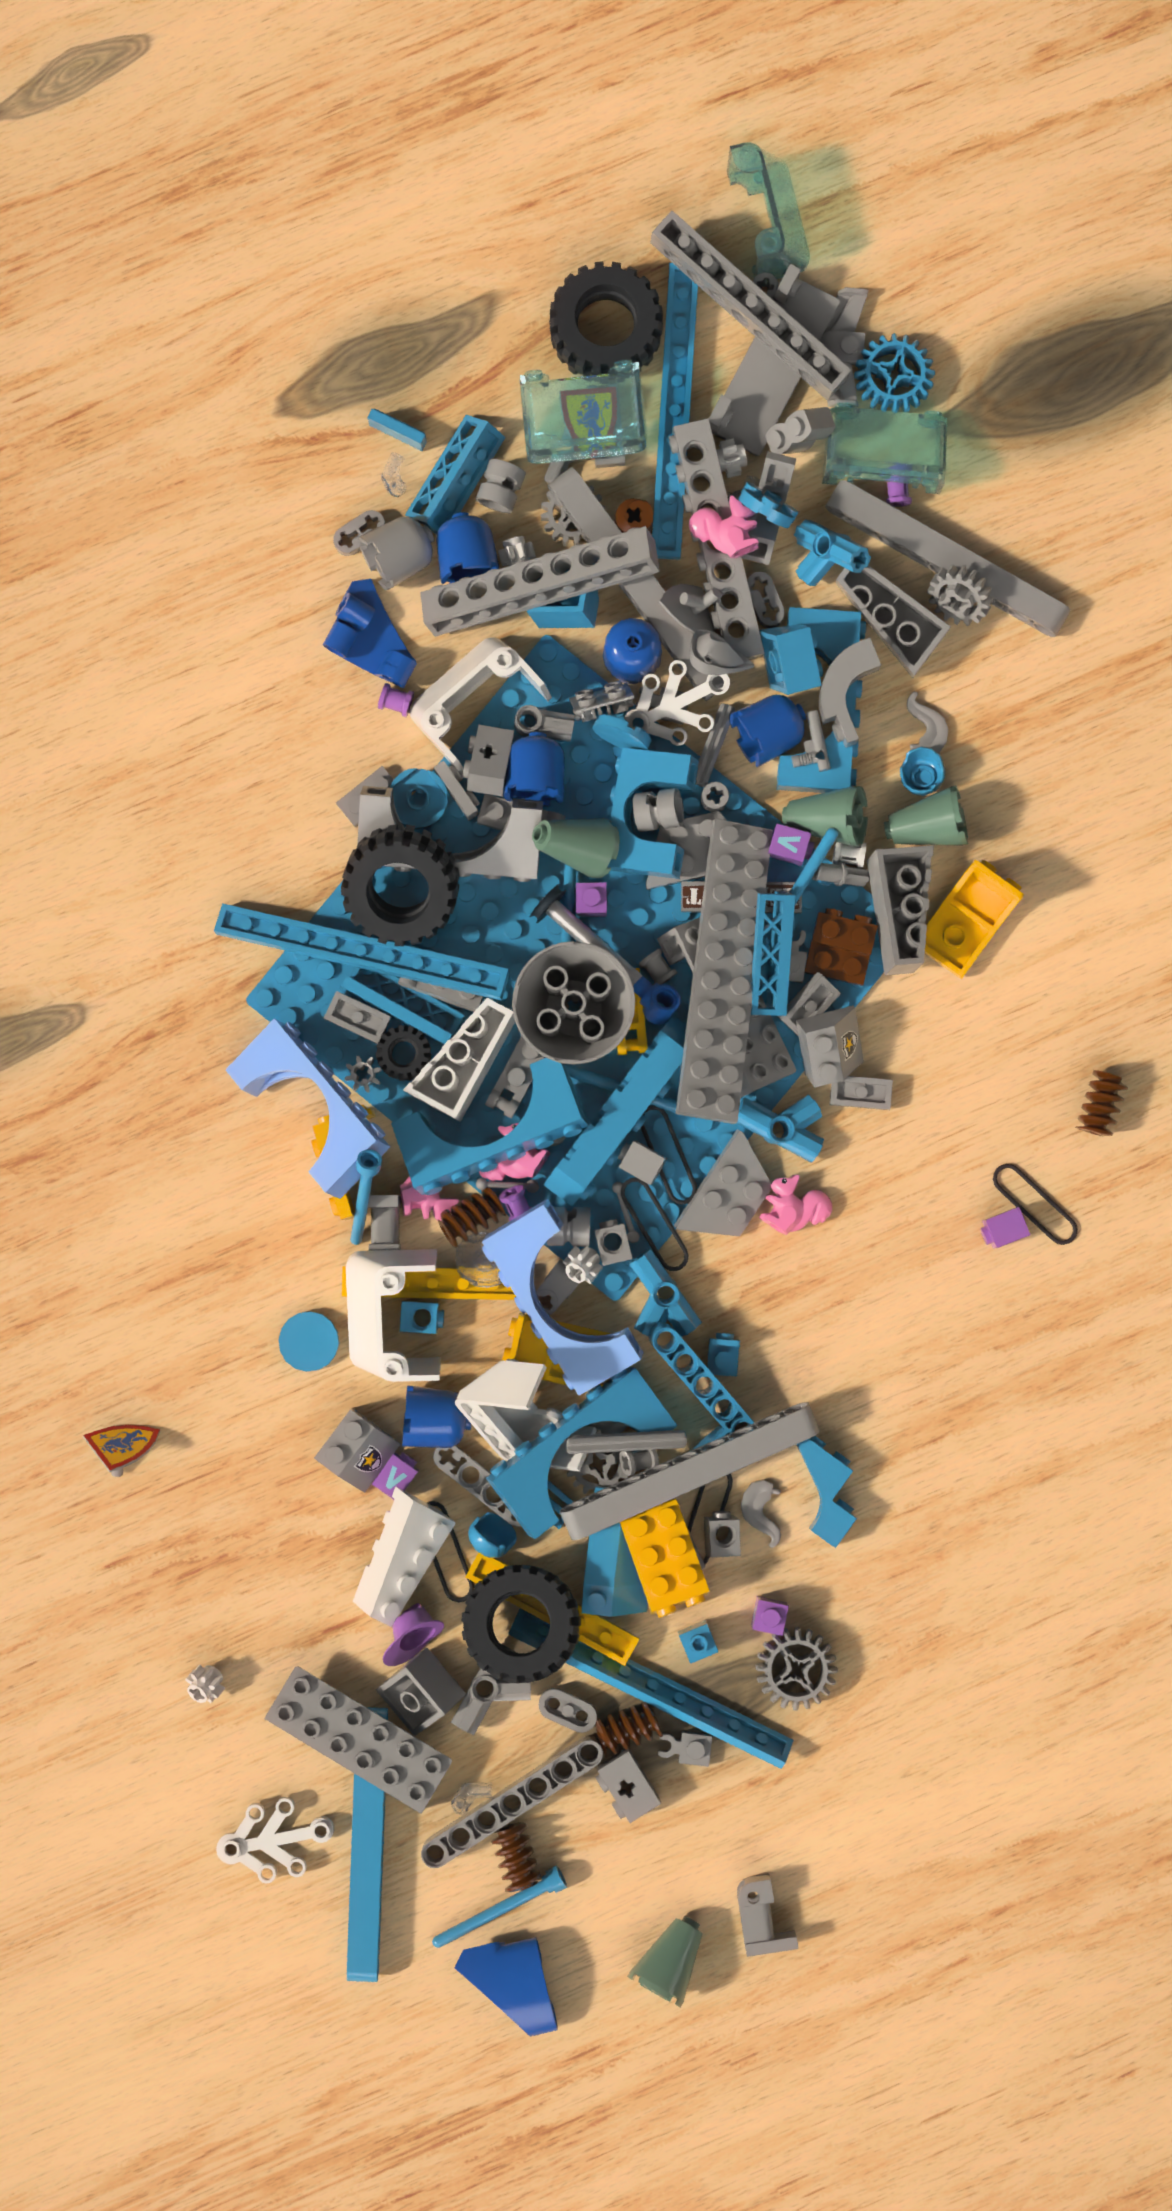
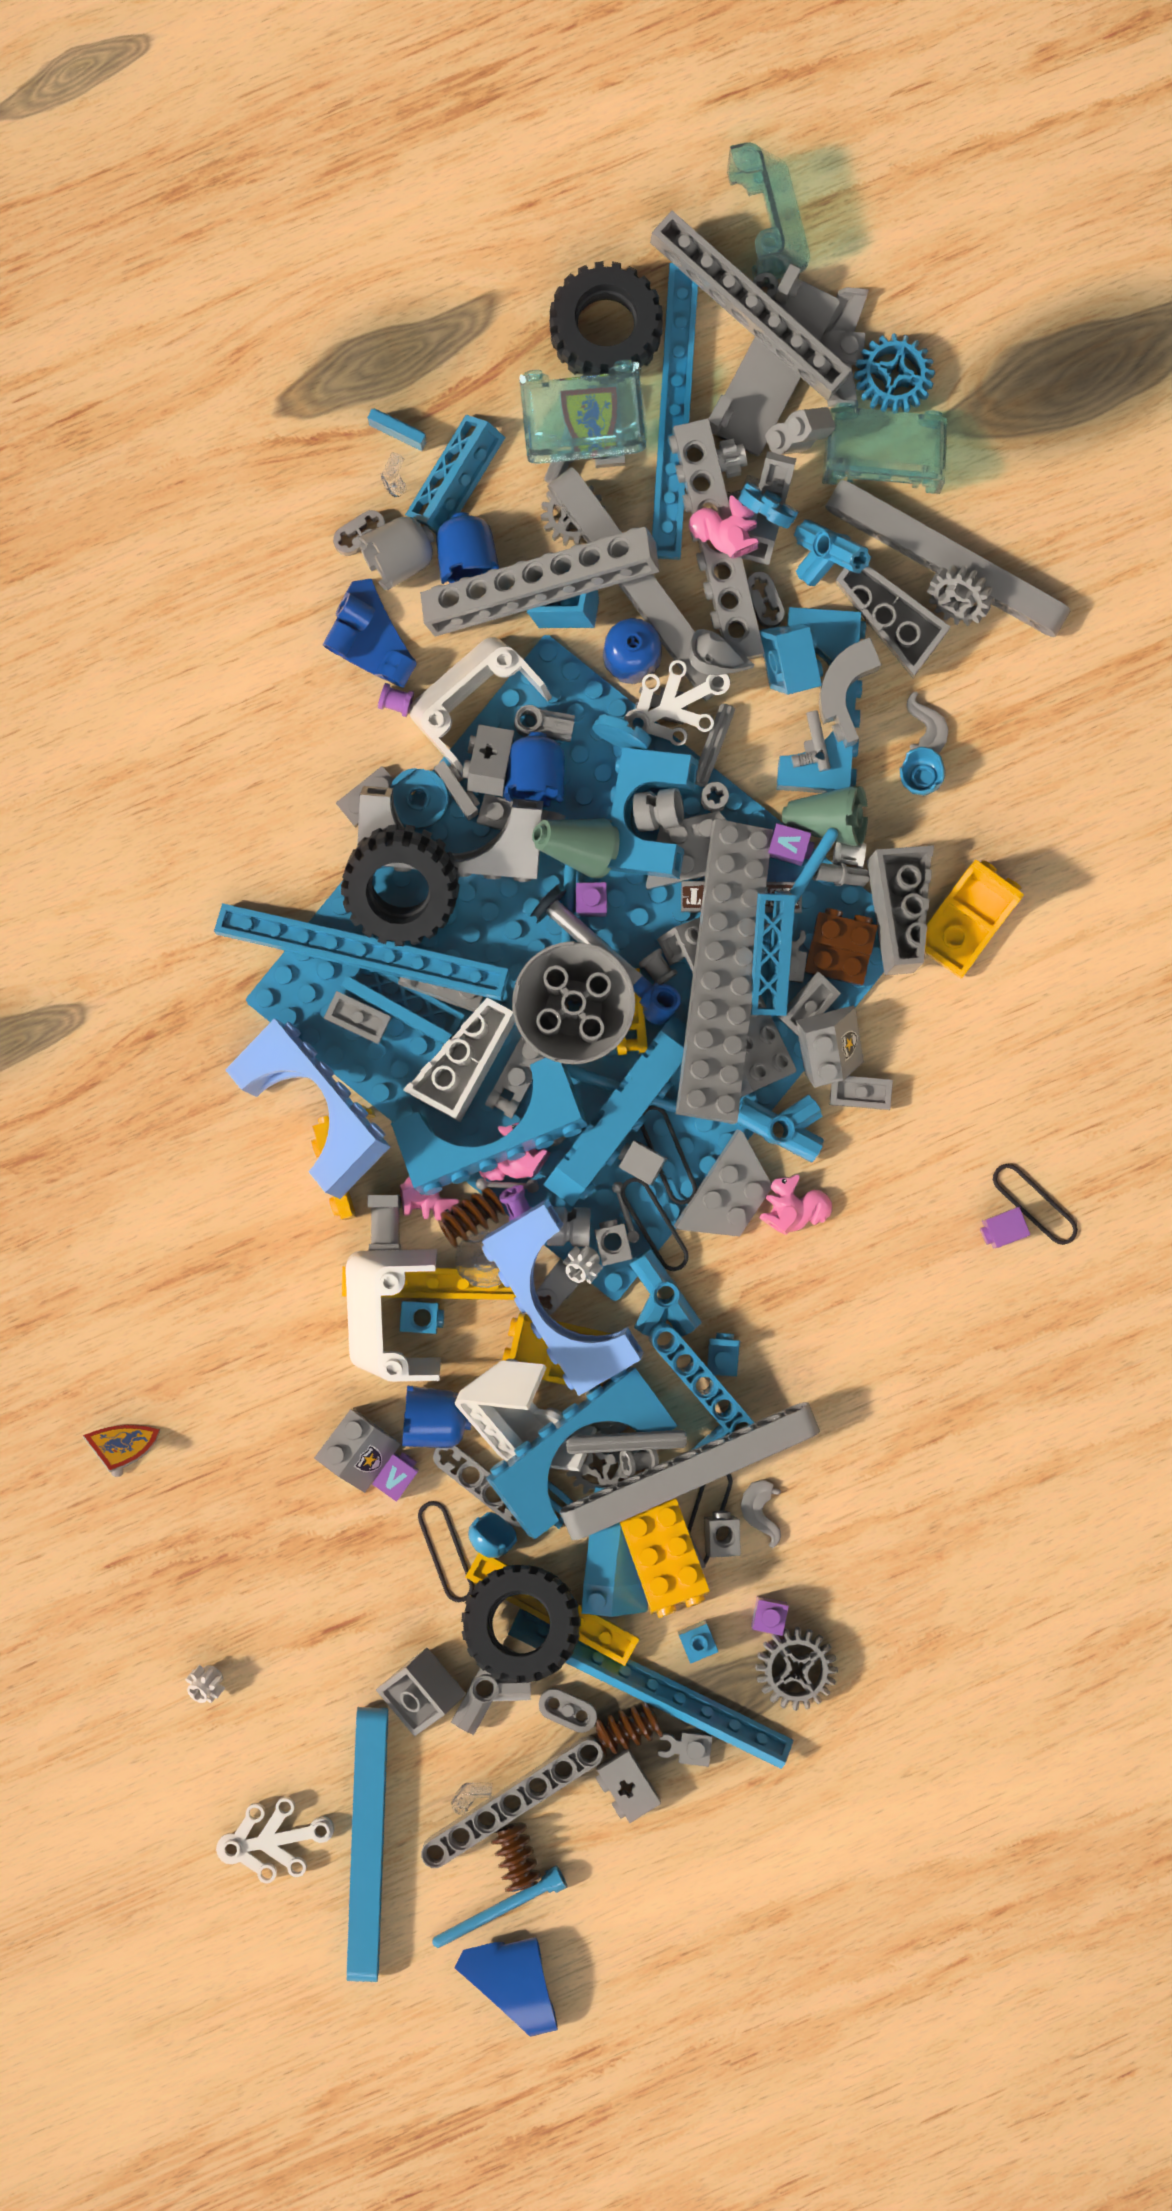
(308, 1341): dark azure tile -> none
(358, 1739): light grey bracket -> none
(361, 1065): white gear -> none
(368, 1165): dark azure piece -> none
(395, 1036): black tyre -> none
(401, 1556): white wedge -> none
(411, 1634): medium lavender piece -> none
(501, 485): light grey wheel -> none
(516, 550): white gear -> none
(614, 694): light grey hinge -> none
(636, 512): reddish brown piece -> none
(670, 1961): sand green cone -> none
(690, 606): light grey shield -> none
(757, 1918): light grey piece -> none
(768, 728): blue cylinder -> none
(829, 1476): dark azure arch -> none
(898, 494): medium lavender bush -> none
(930, 821): sand green cone -> none
(1102, 1104): reddish brown piece -> none

